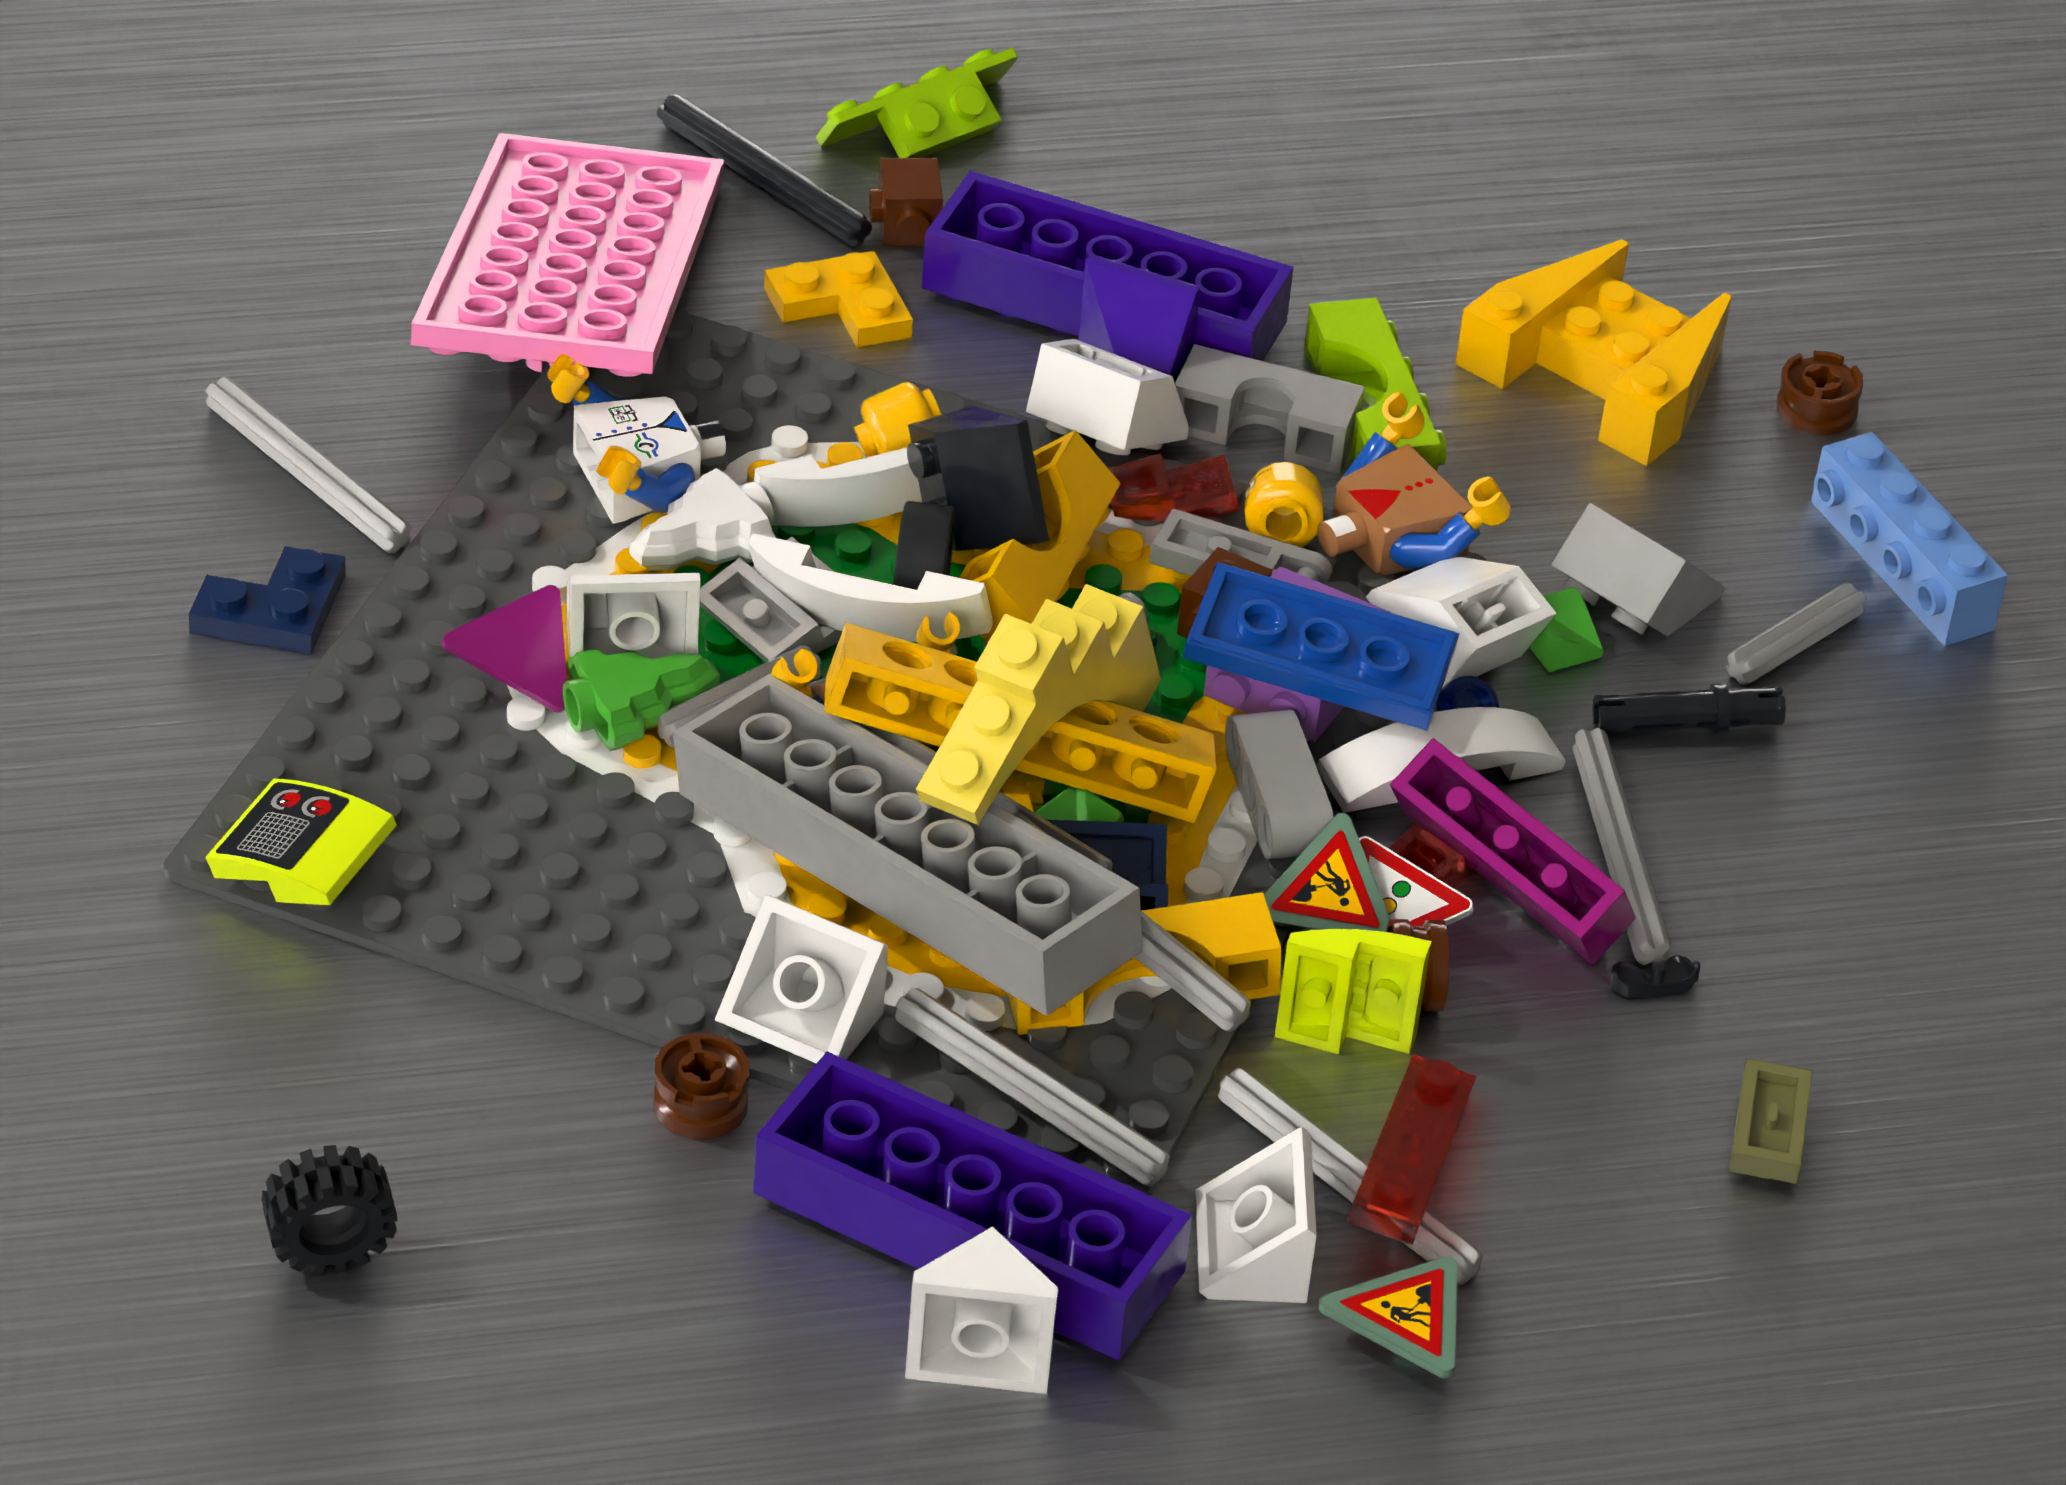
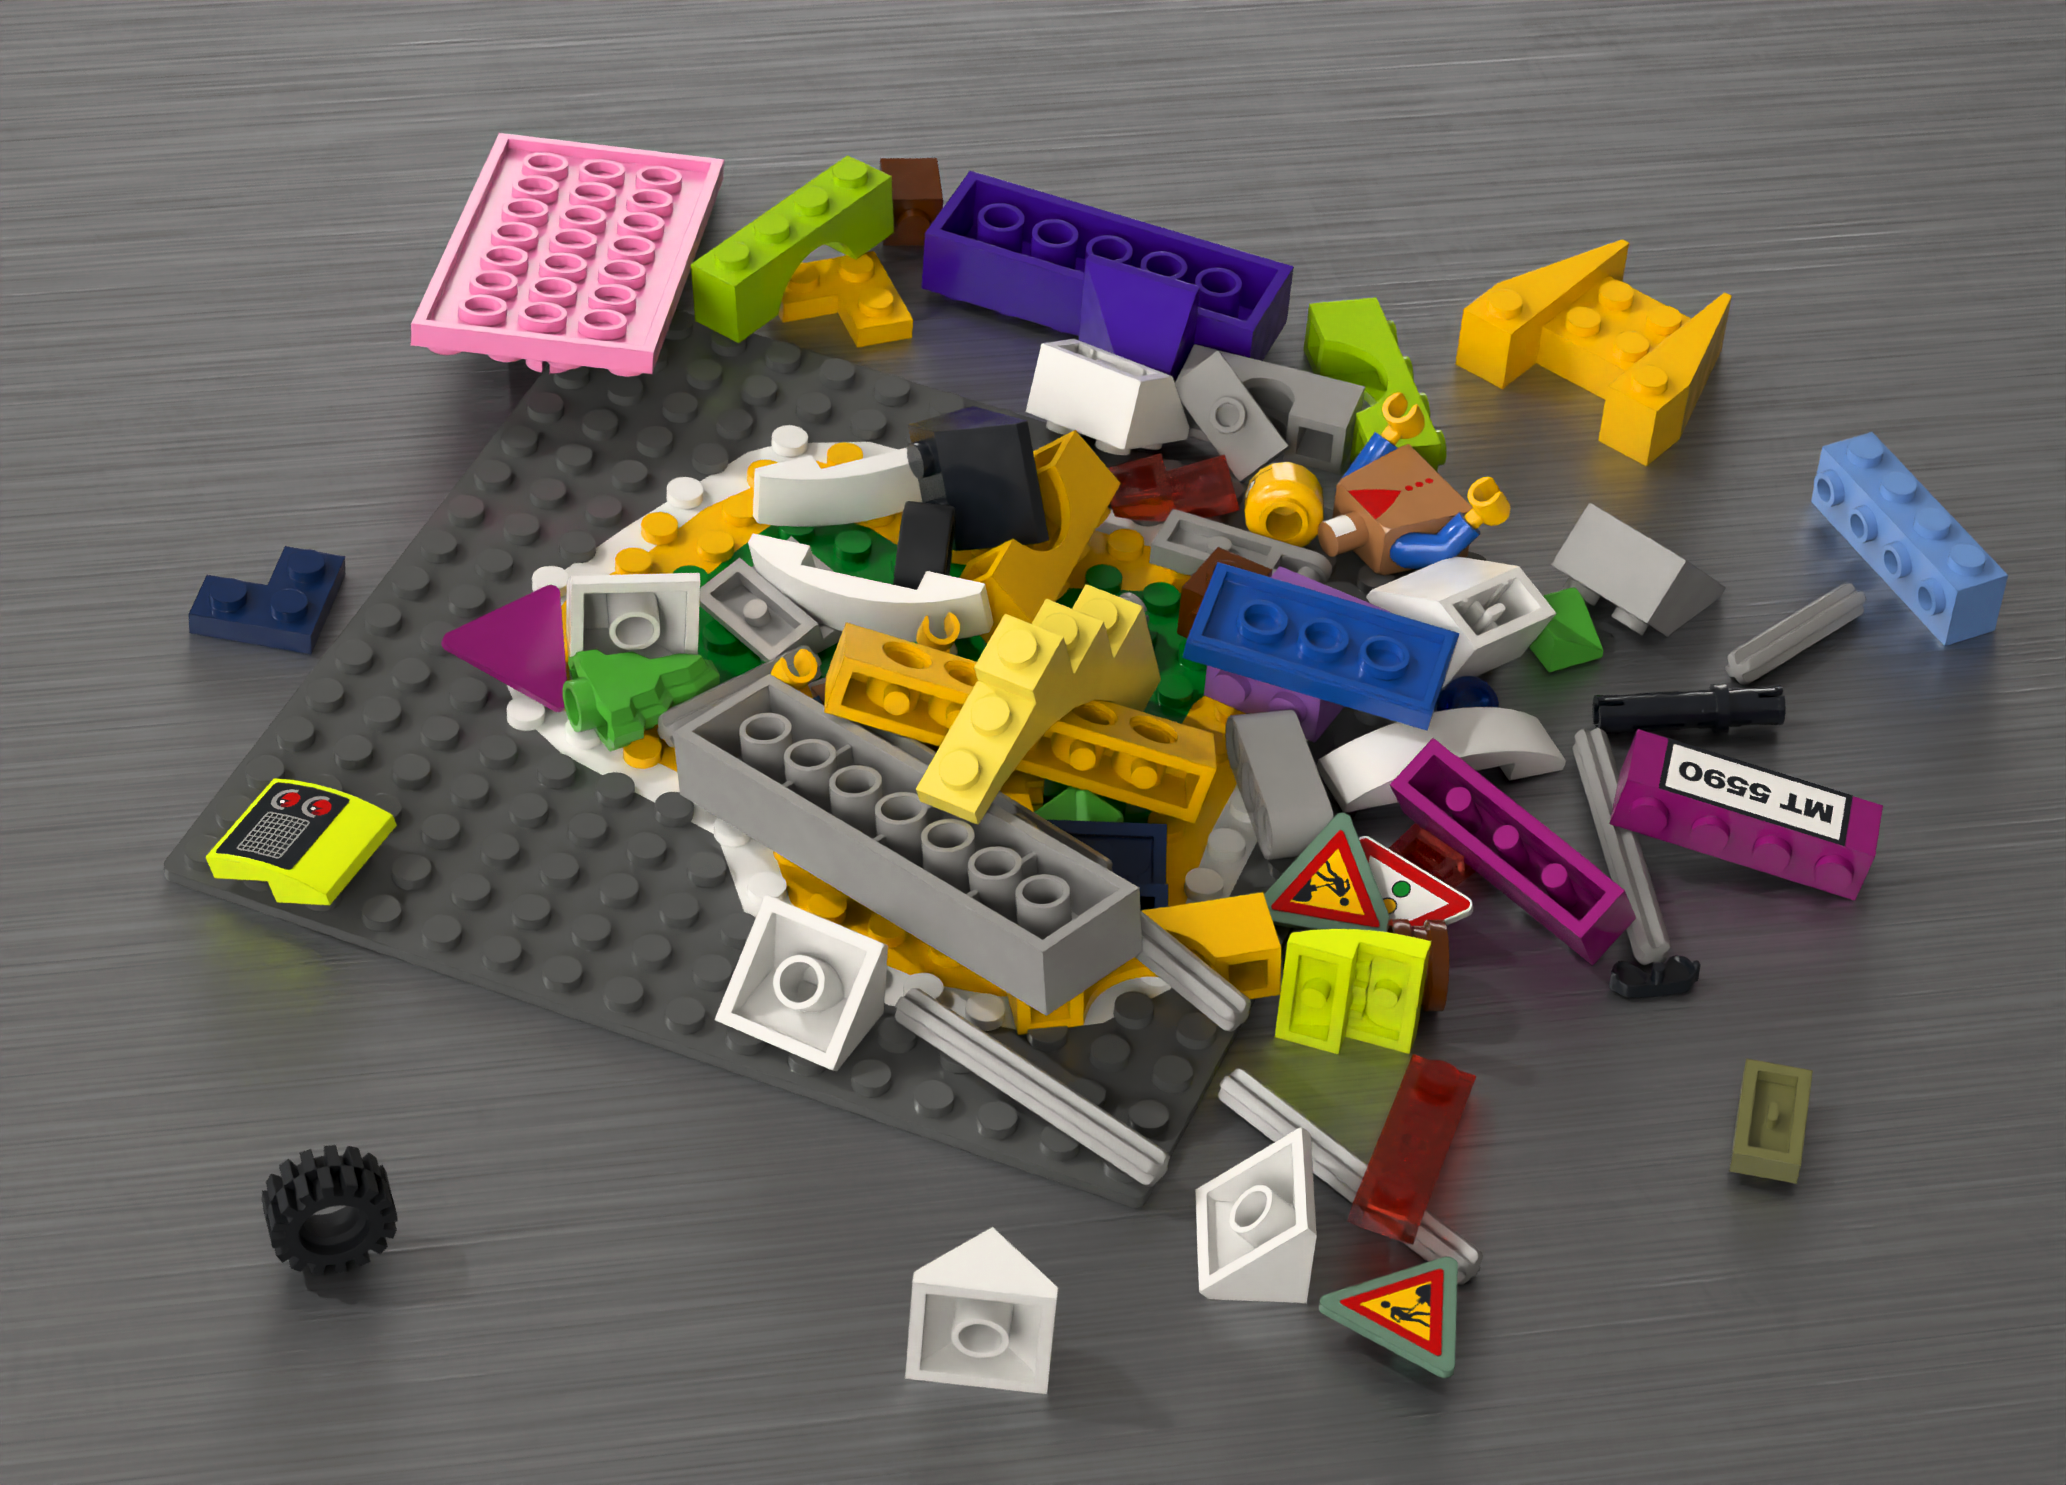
(308, 465): axle -> none
(635, 449): torso -> none
(701, 1086): reddish brown wheel -> none
(706, 525): white rock -> none
(745, 276): none -> lime arch
(765, 170): black axle -> none
(888, 416): yellow head -> none
(930, 114): lime bracket -> none
(930, 1177): dark purple brick -> none
(1230, 417): none -> light grey plate
(1746, 814): none -> magenta brick
(1819, 393): reddish brown wheel -> none

